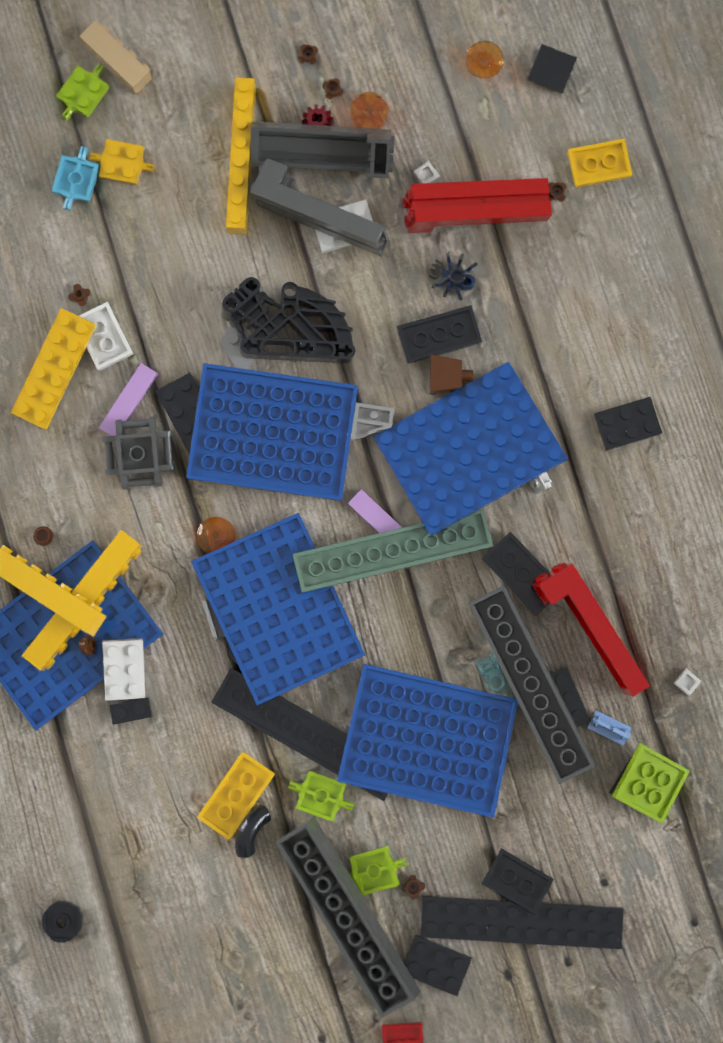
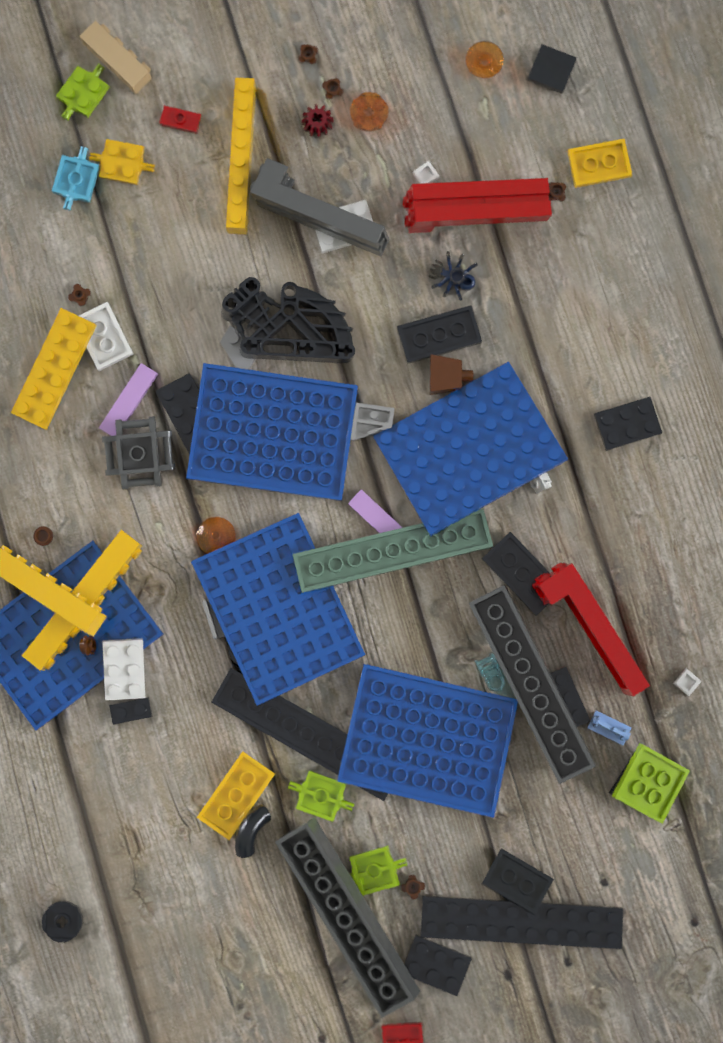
(180, 119): none -> red plate
(323, 147): dark grey brick -> none

